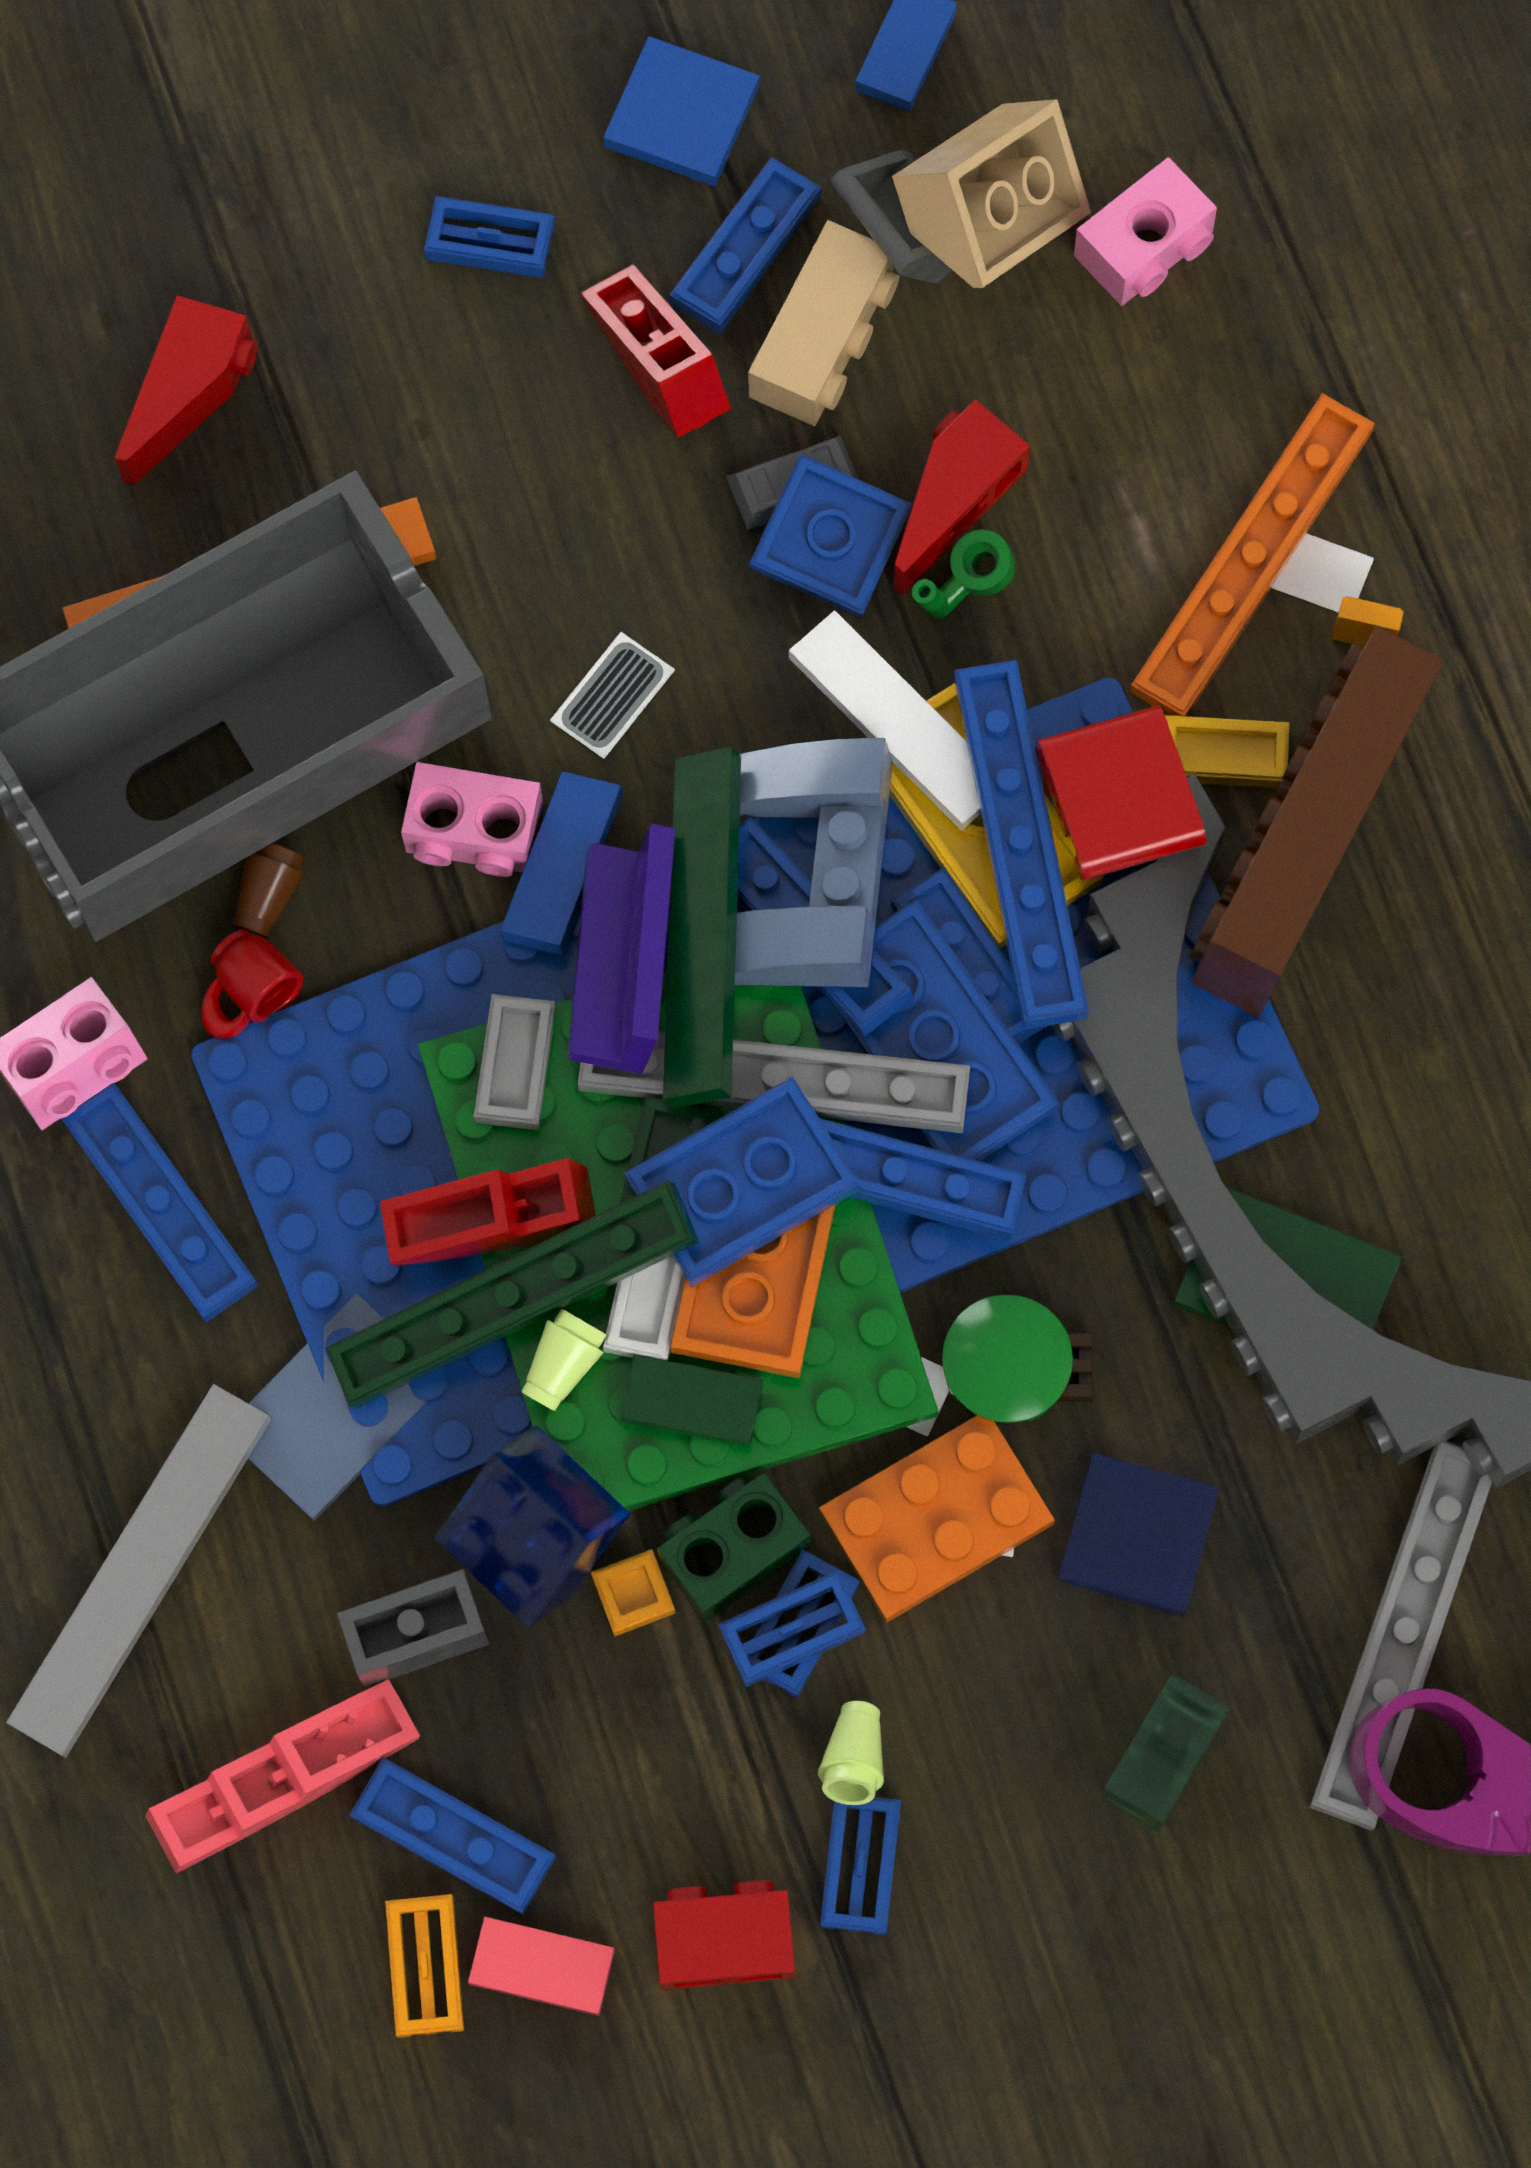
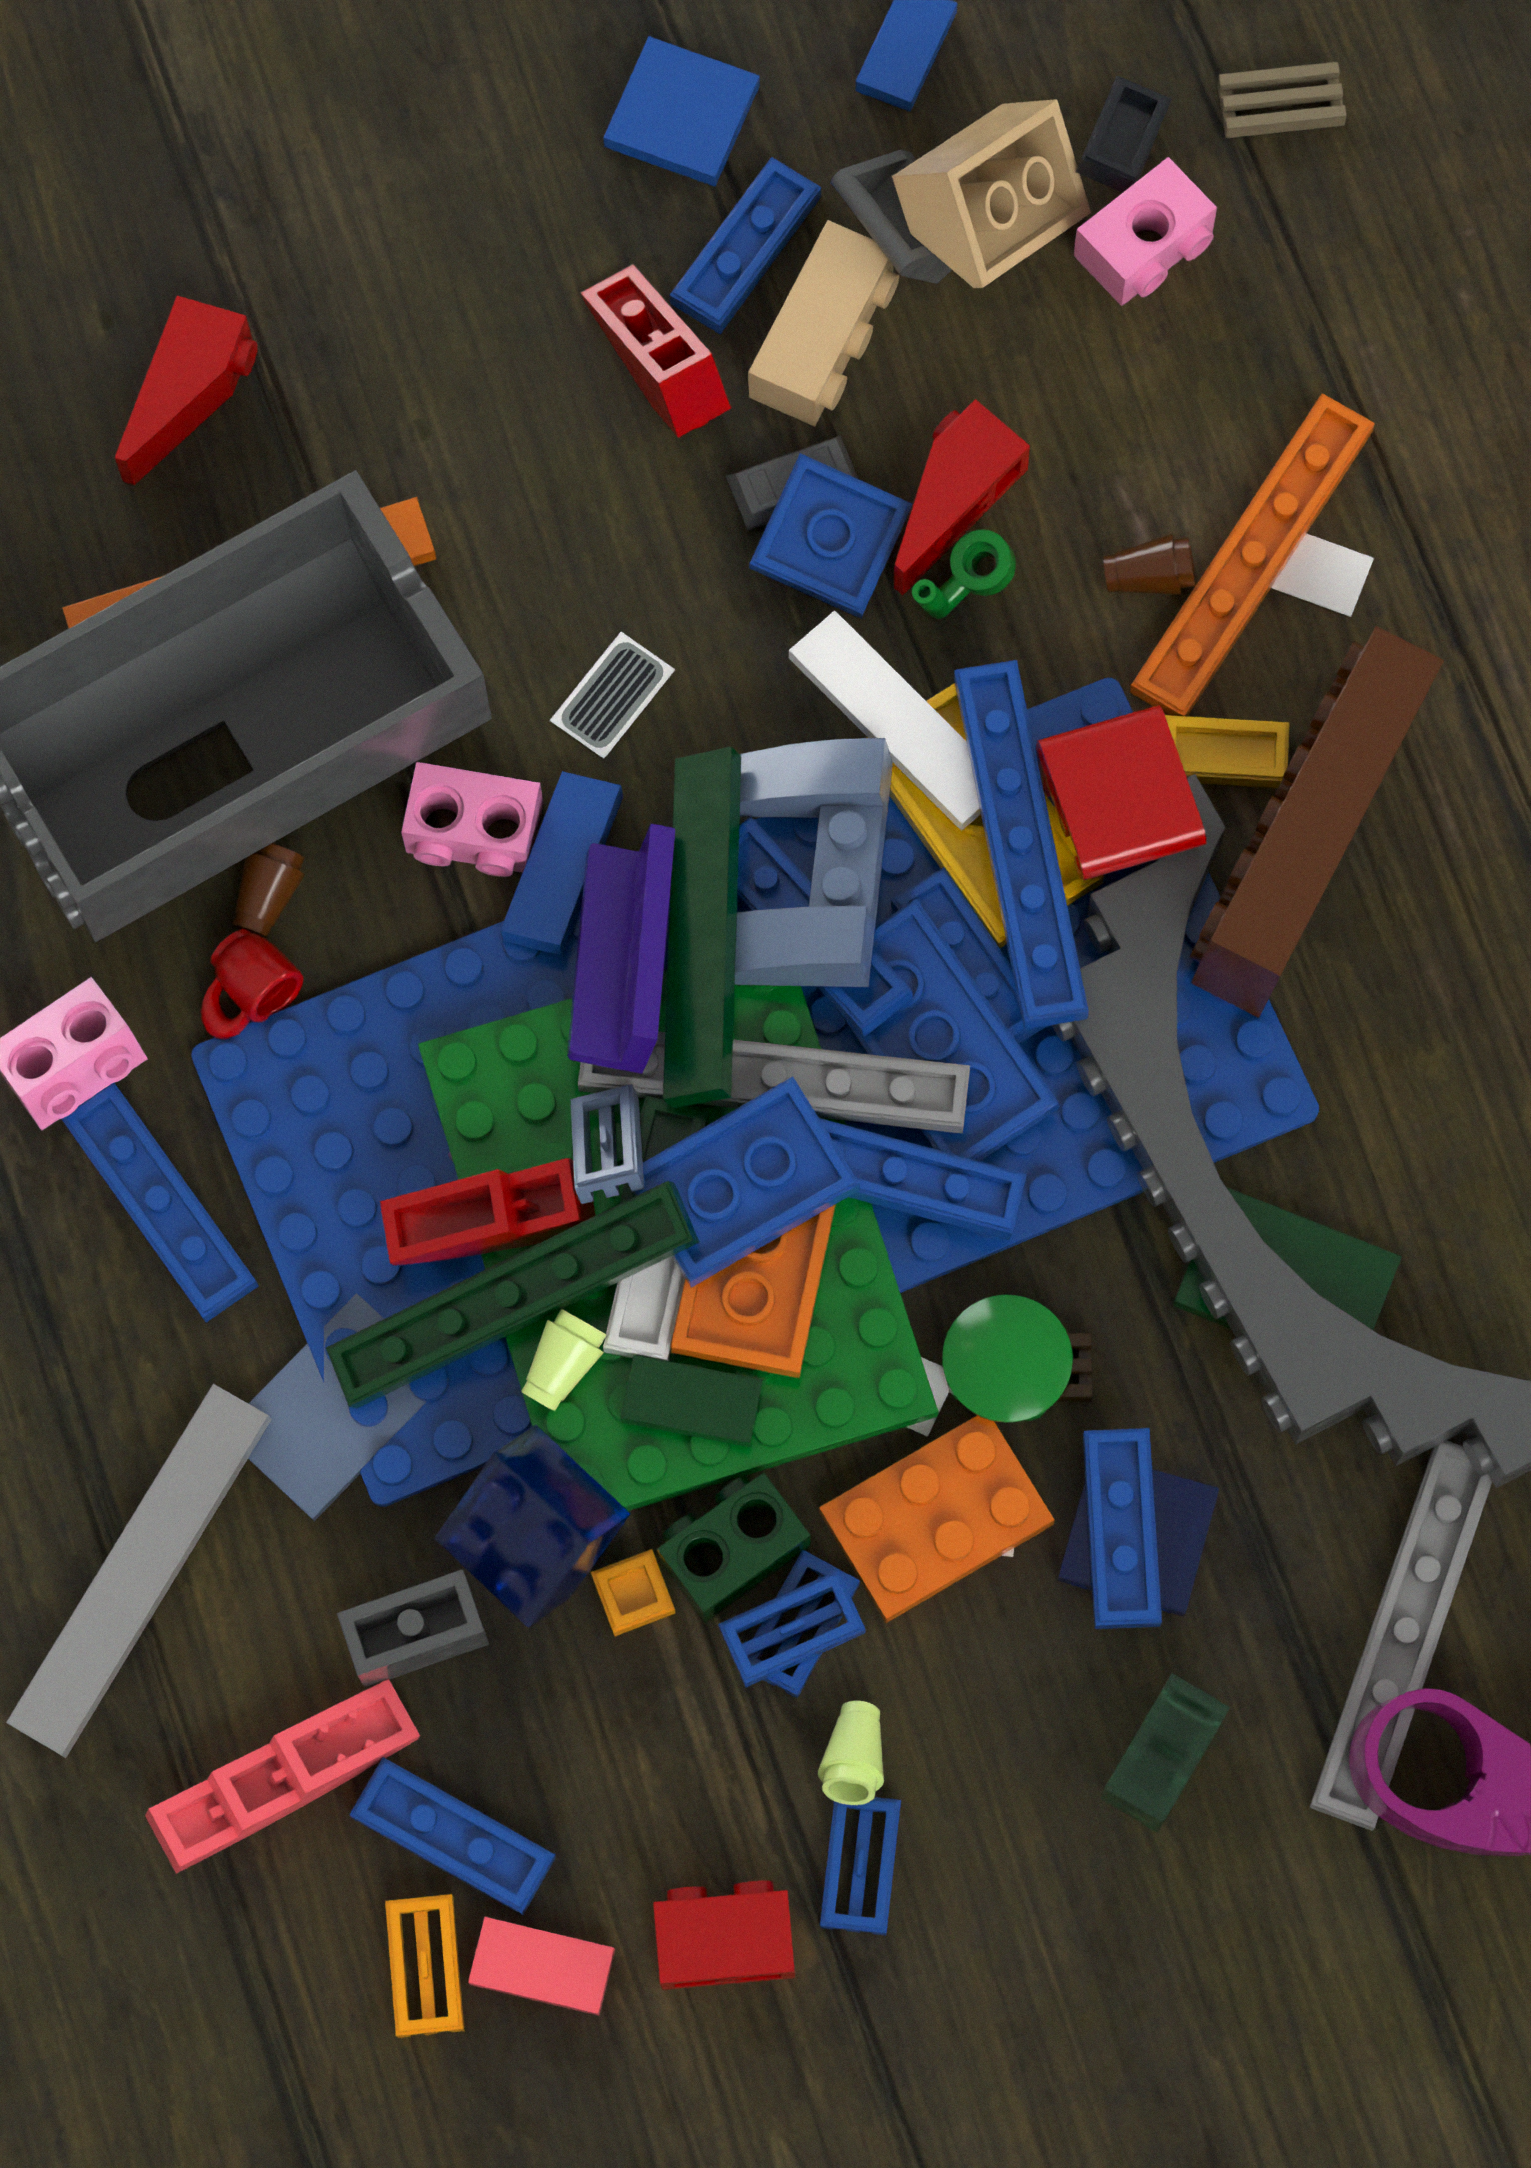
(484, 257): blue tile -> none
(515, 1062): light grey tile -> none
(611, 1175): none -> sand blue tile
(1122, 1528): none -> blue tile
(1123, 135): none -> black tile
(1152, 567): none -> reddish brown cone
(1280, 90): none -> dark tan tile
(1359, 617): light orange tile -> none

